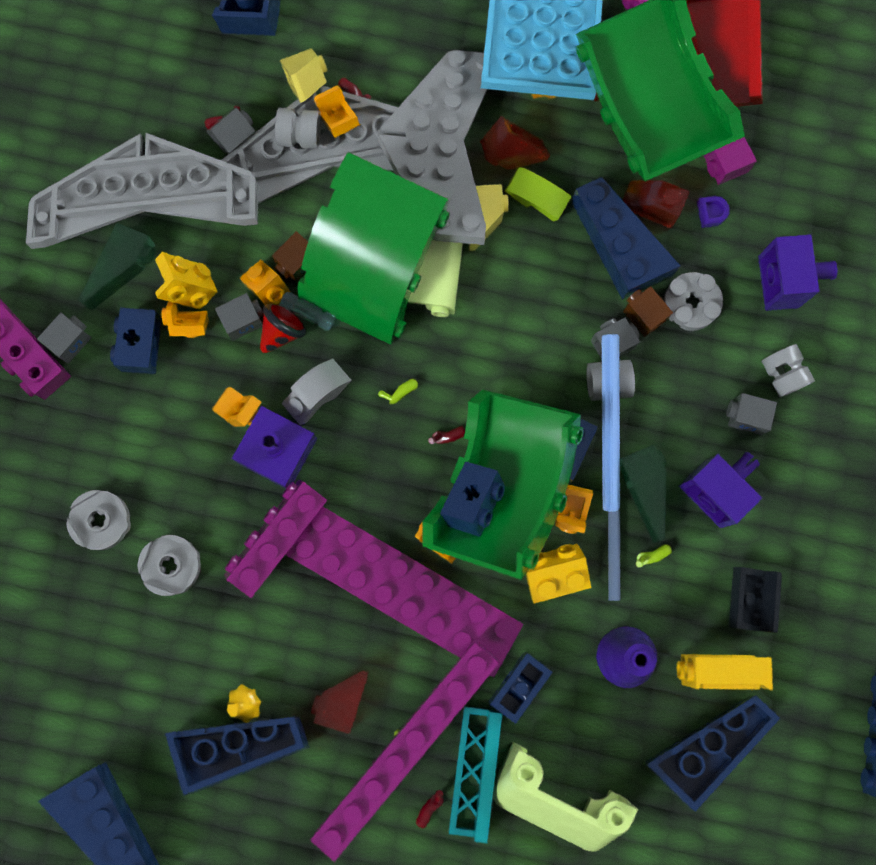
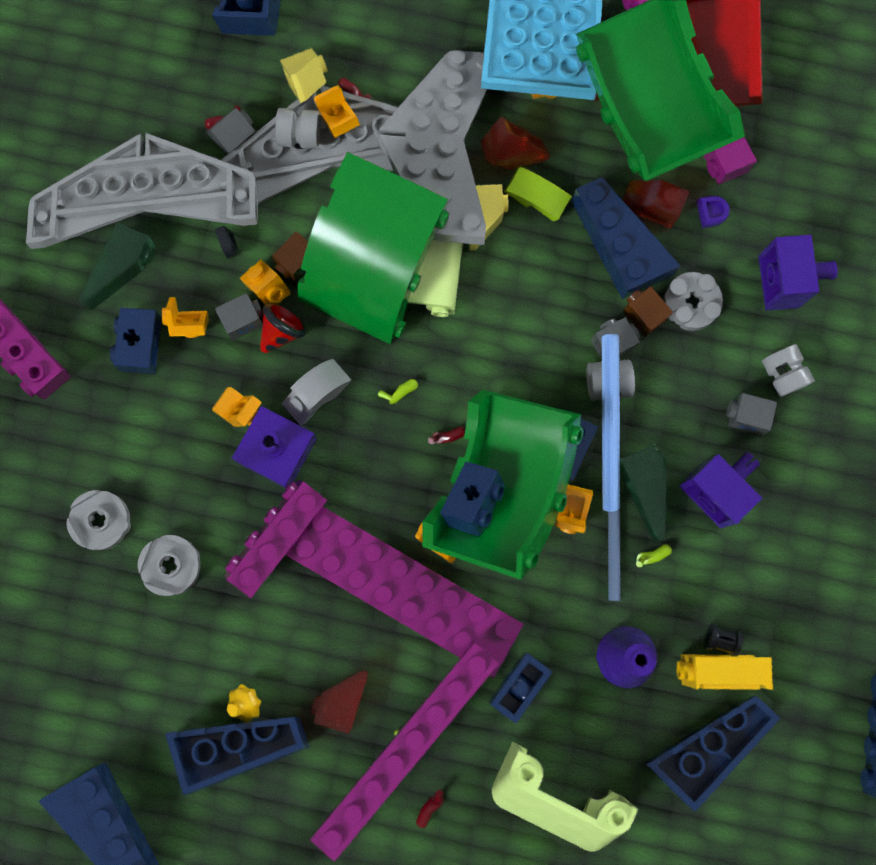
(65, 337): dark grey brick -> none
(185, 281): yellow bracket -> none
(227, 242): none -> black tile
(307, 311): clear light blue axle -> none
(487, 775): teal fence -> none
(558, 573): yellow bracket -> none
(723, 640): none -> black bush
(755, 599): black bracket -> none

